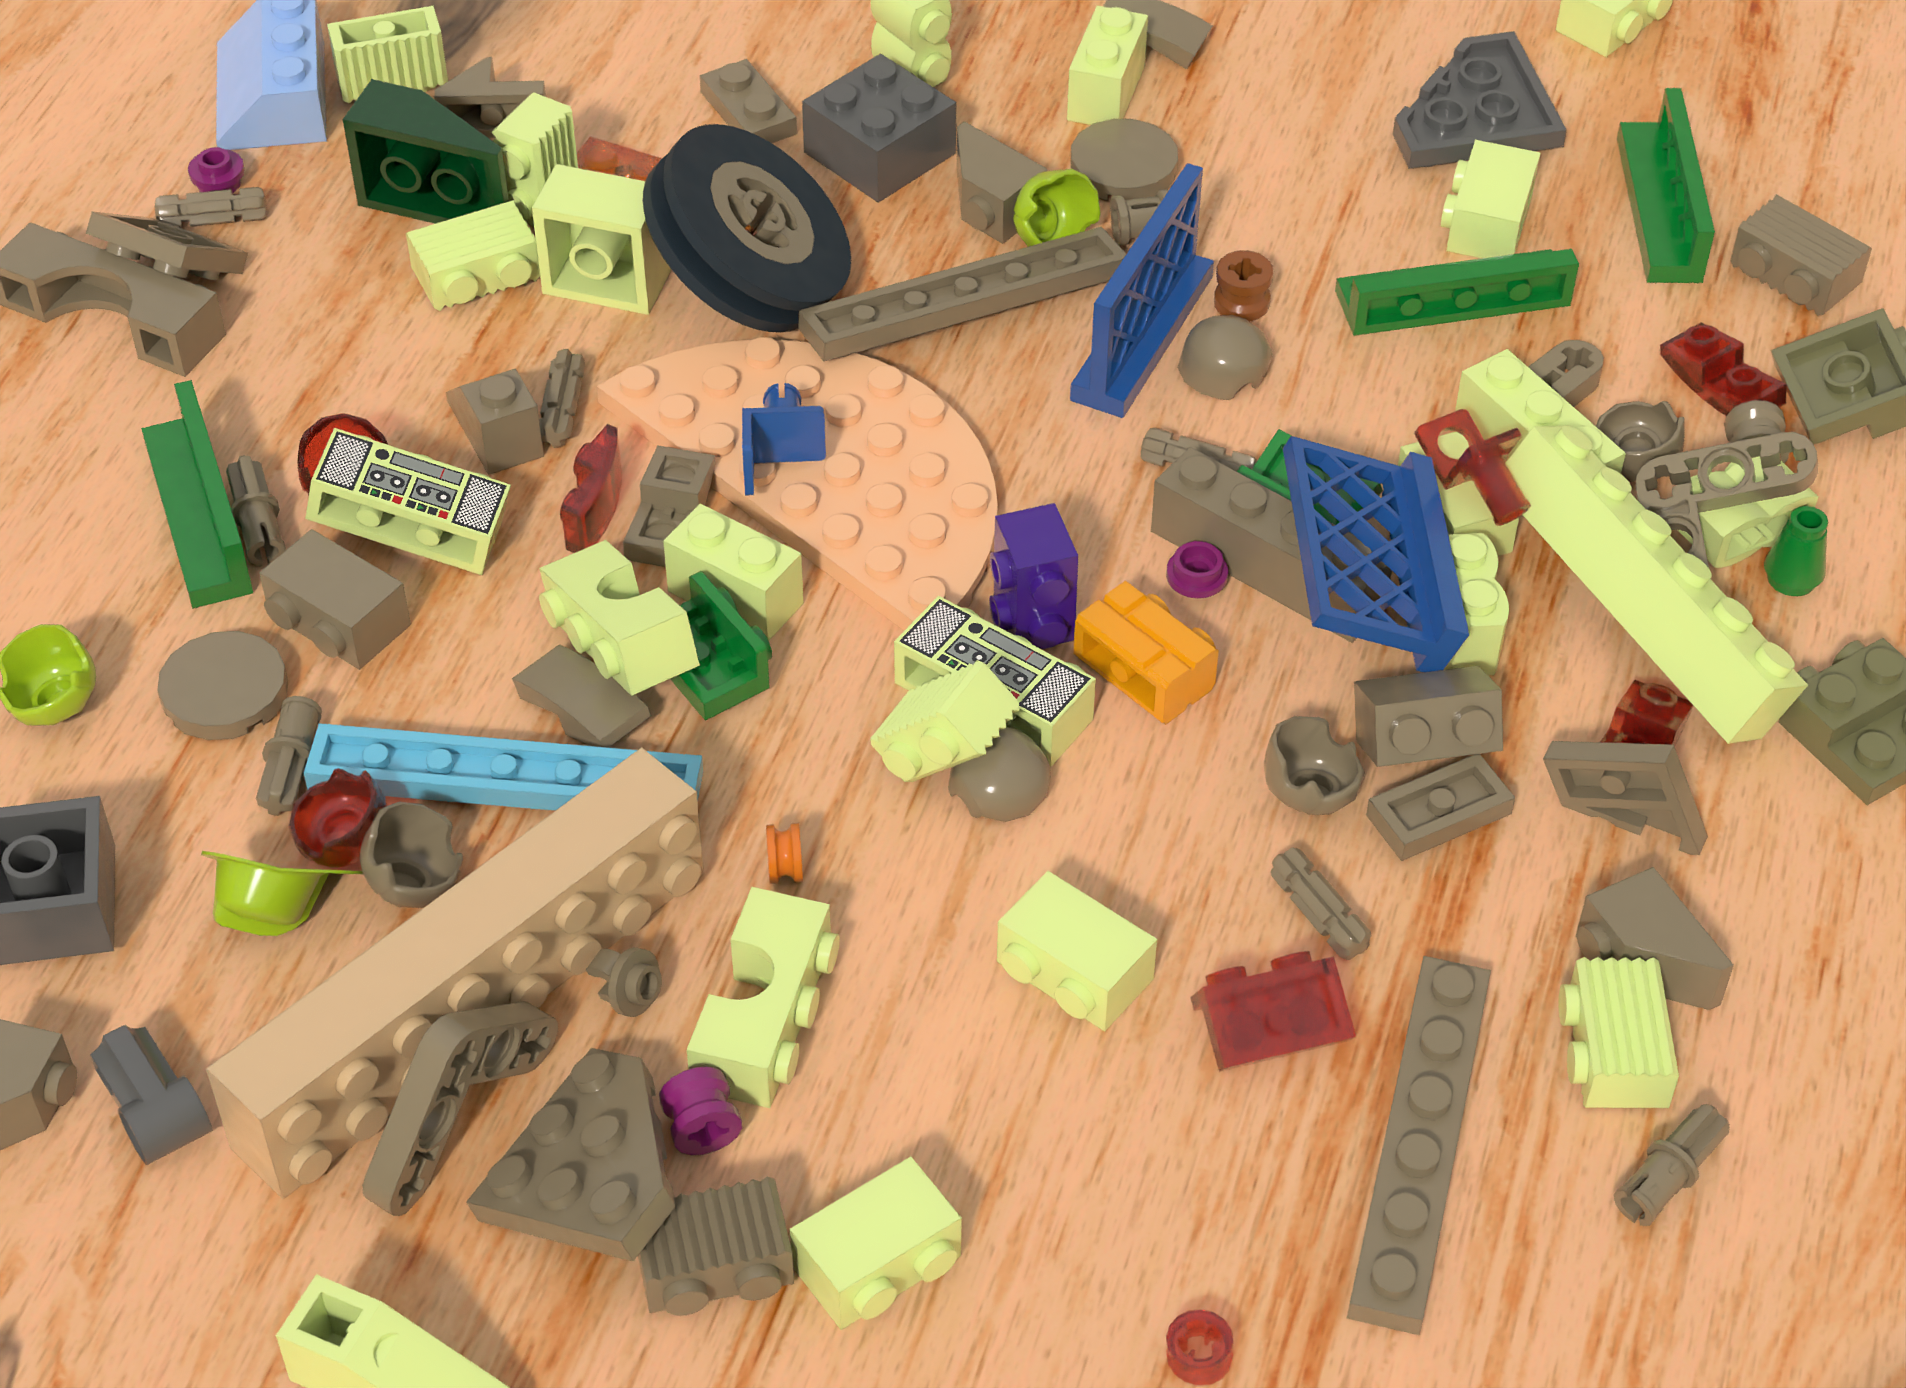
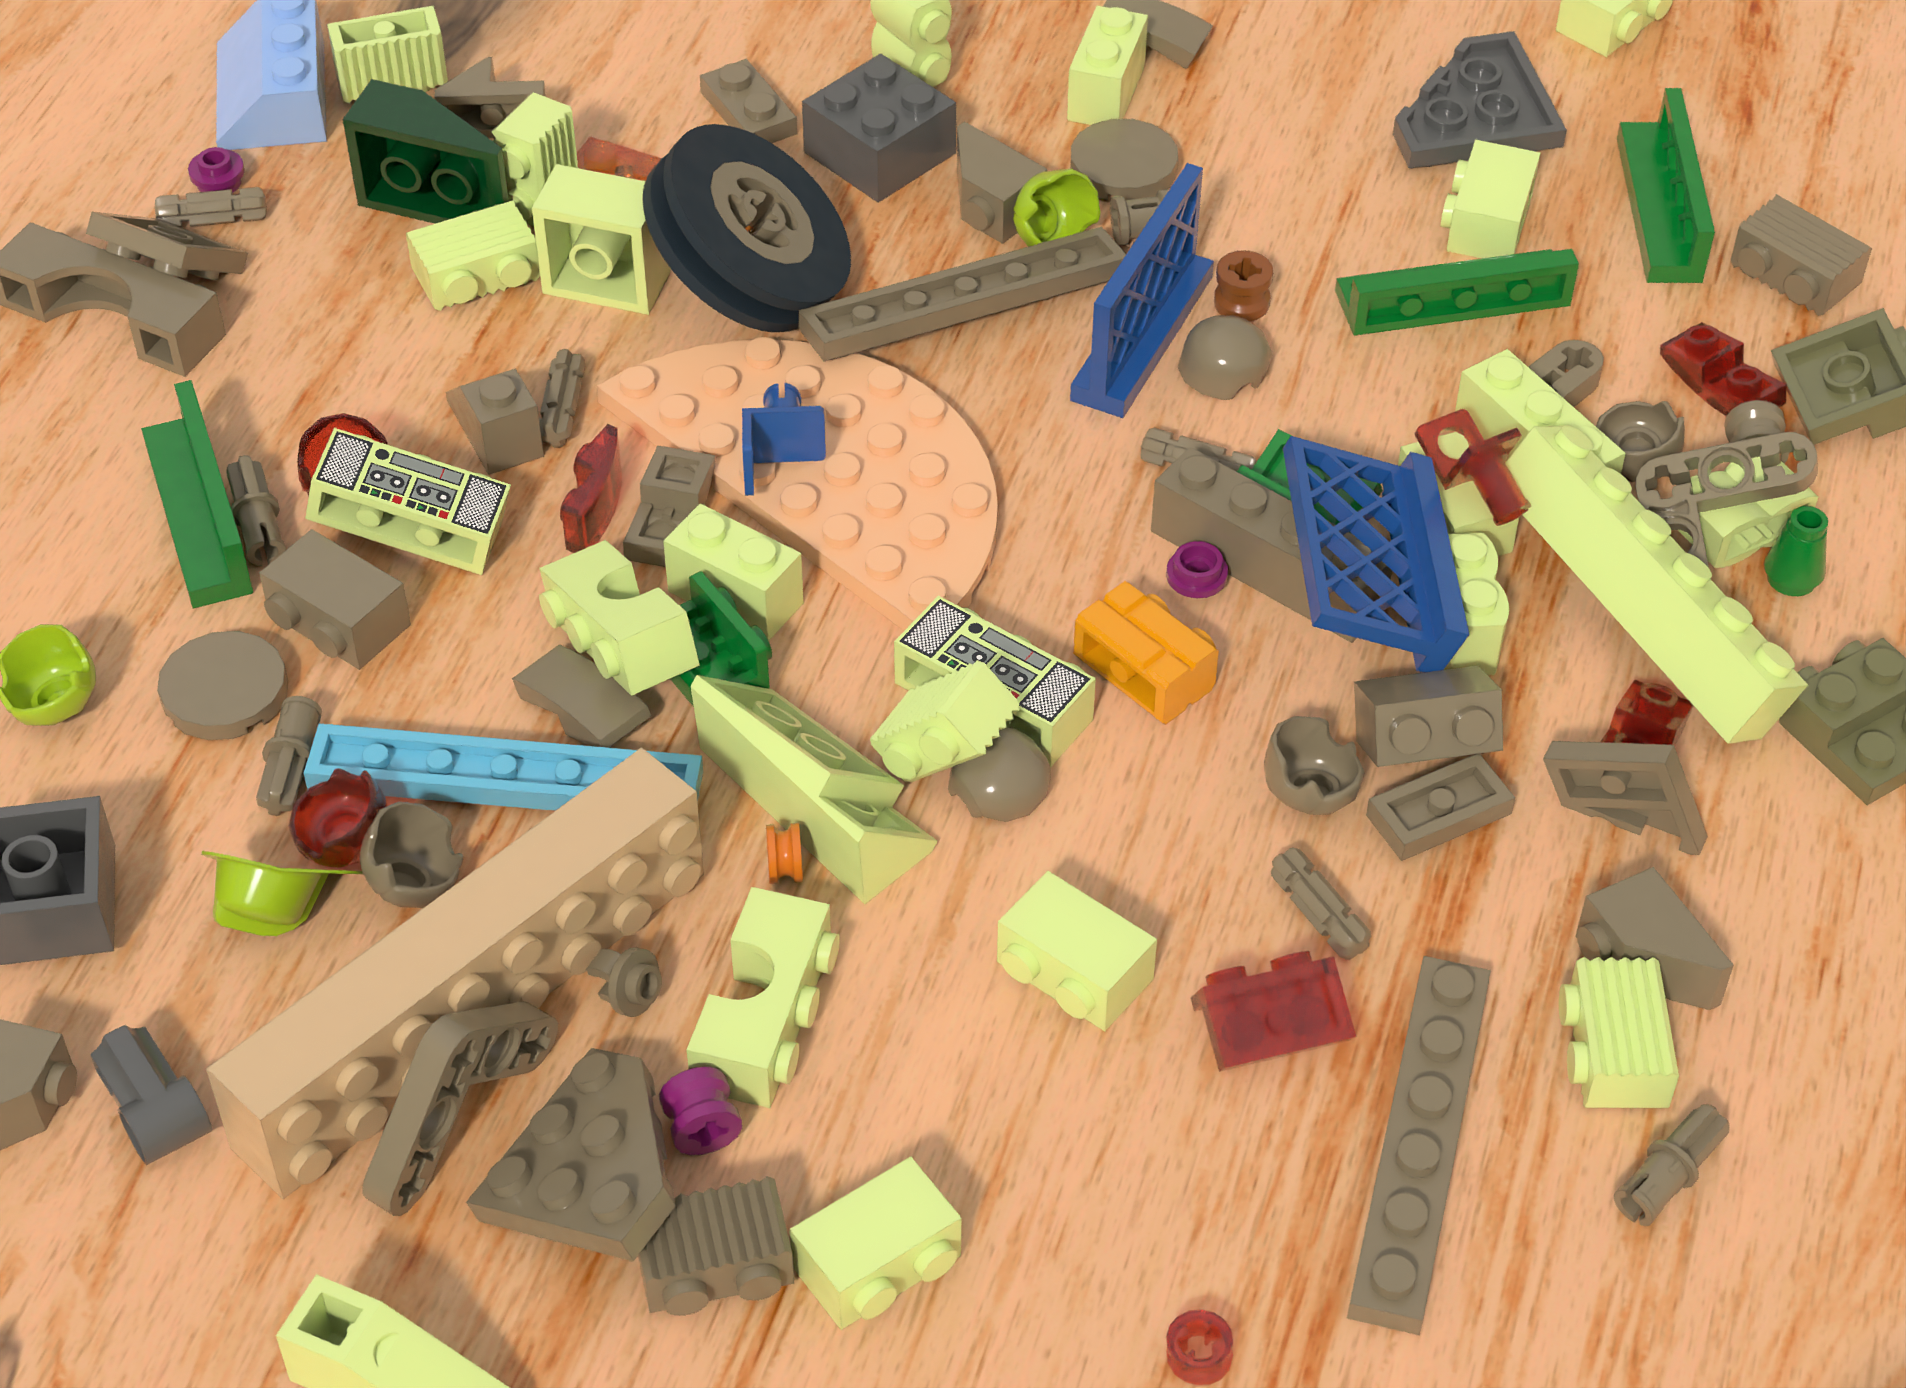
(810, 779): none -> yellowish green slope
(1034, 576): dark purple brick -> none

